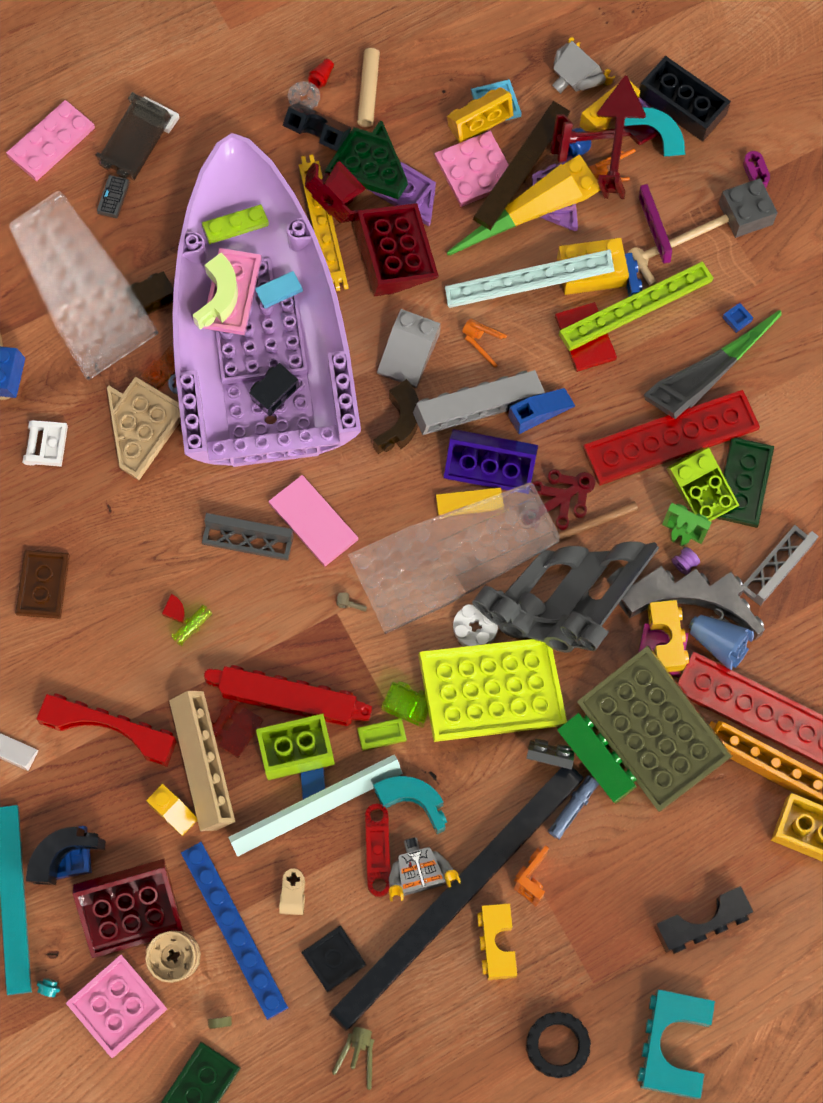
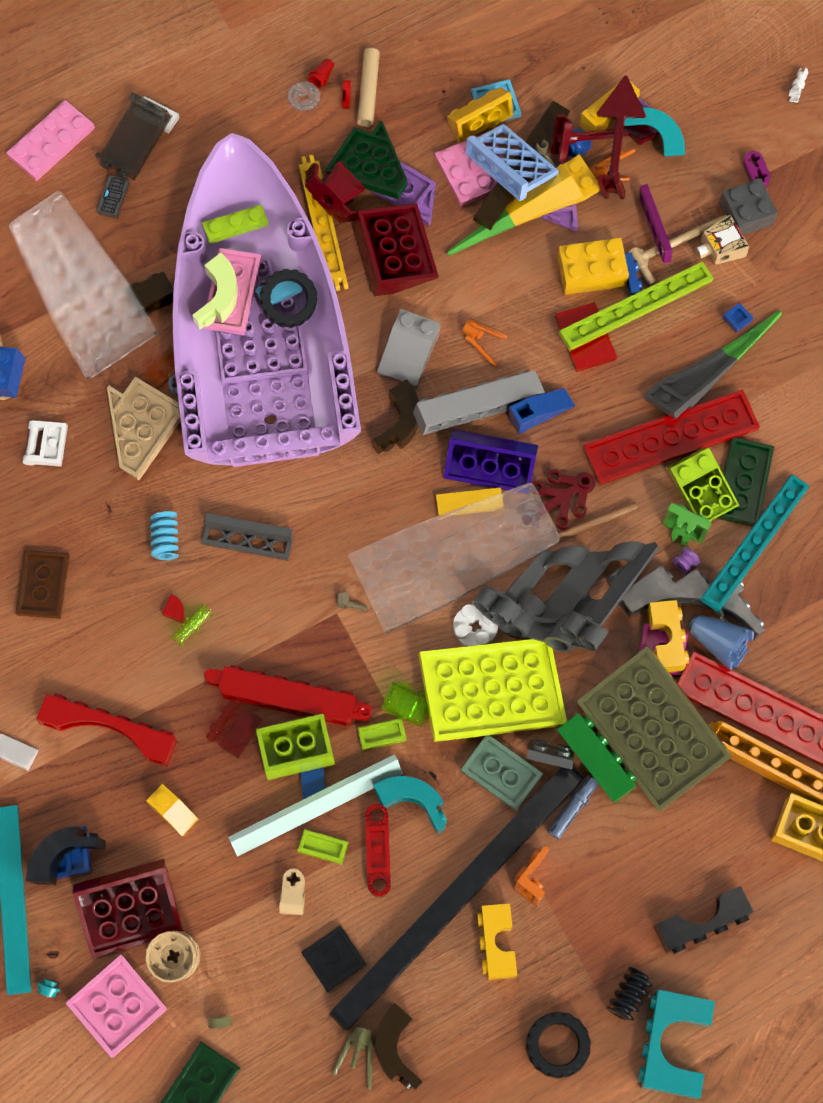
(162, 535): none -> medium azure piece
(202, 761): tan brick -> none
(234, 931): blue plate -> none
(274, 389): black brick -> none
(294, 276): none -> black tyre
(306, 120): black arch -> none
(313, 520): bright pink tile -> none
(323, 846): none -> lime tile
(346, 99): none -> red tile
(387, 1037): none -> dark brown arch
(419, 871): torso -> none
(499, 168): none -> light blue fence
(501, 772): none -> sand green plate
(529, 278): light aqua tile -> none
(543, 151): none -> dark tan hand
(577, 69): light grey torso -> none
(630, 994): none -> black piece
(684, 98): black brick -> none
(723, 242): none -> torso
(754, 543): none -> teal tile
(786, 566): light grey fence -> none
(798, 84): none -> white piece

